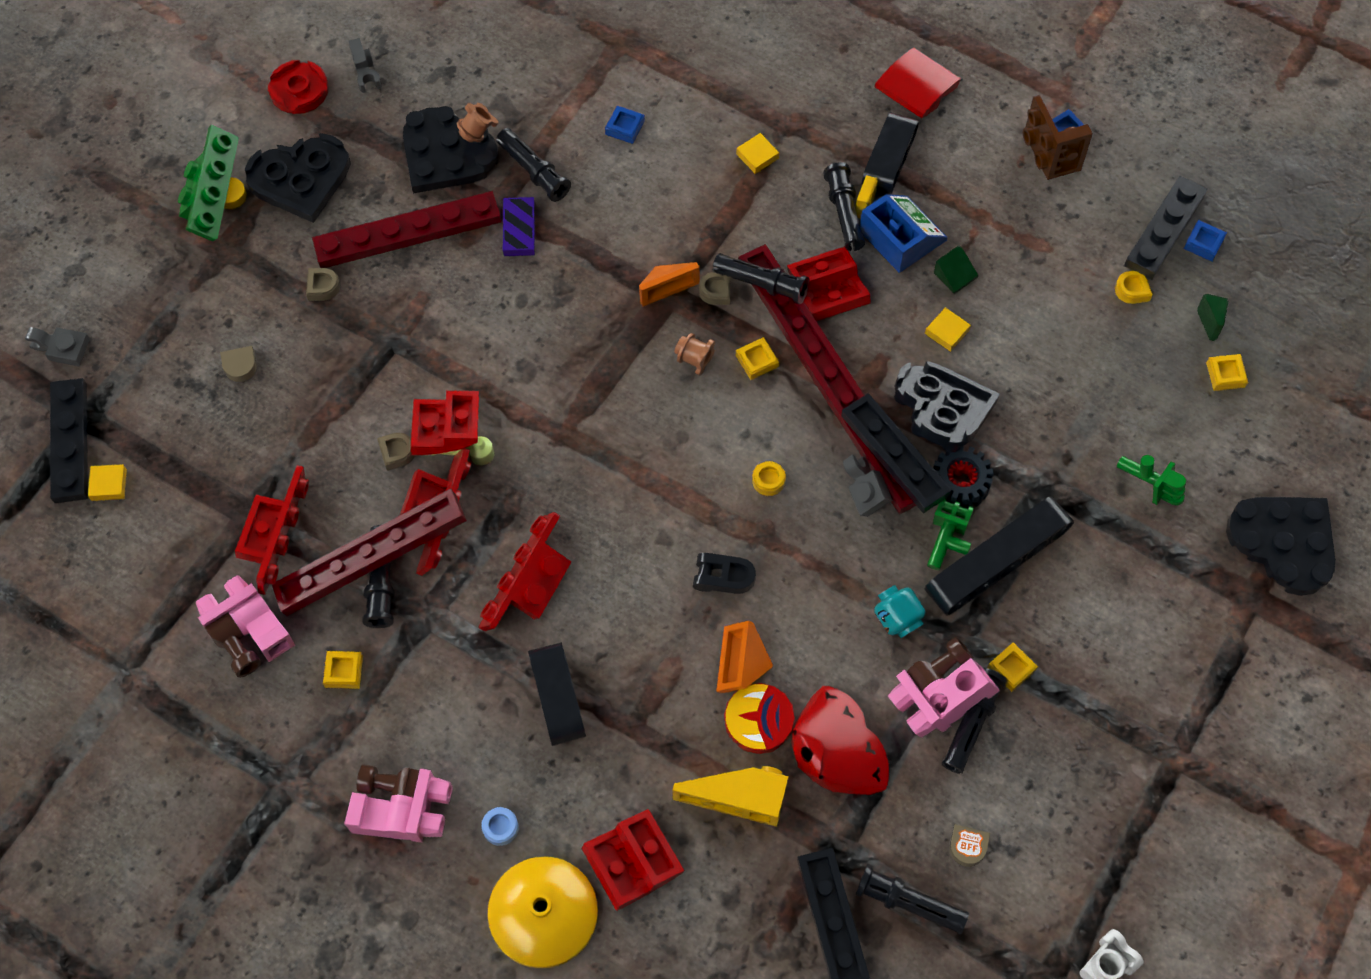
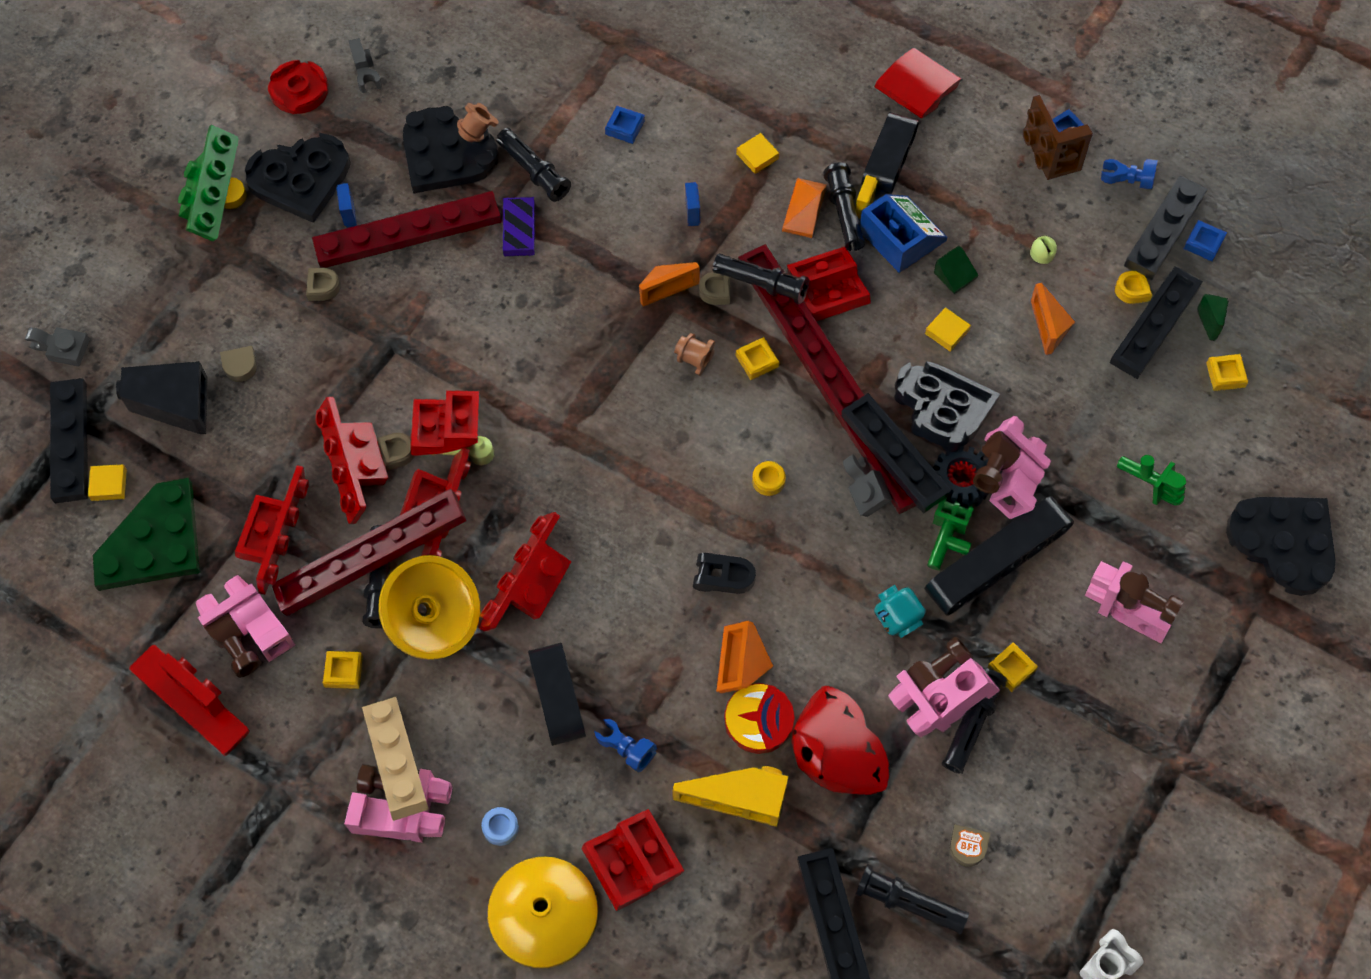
(152, 541): none -> dark green plate
(167, 393): none -> black slope
(190, 698): none -> red bracket
(346, 205): none -> blue tile
(353, 457): none -> red bracket
(394, 759): none -> tan plate
(450, 605): none -> yellow dish
(637, 754): none -> blue piece
(692, 203): none -> blue tile
(804, 208): none -> orange slope
(1021, 467): none -> bright pink hips
(1039, 251): none -> yellowish green hinge
(1050, 317): none -> orange slope
(1131, 601): none -> bright pink hips
(1132, 174): none -> blue piece
(1156, 322): none -> black plate

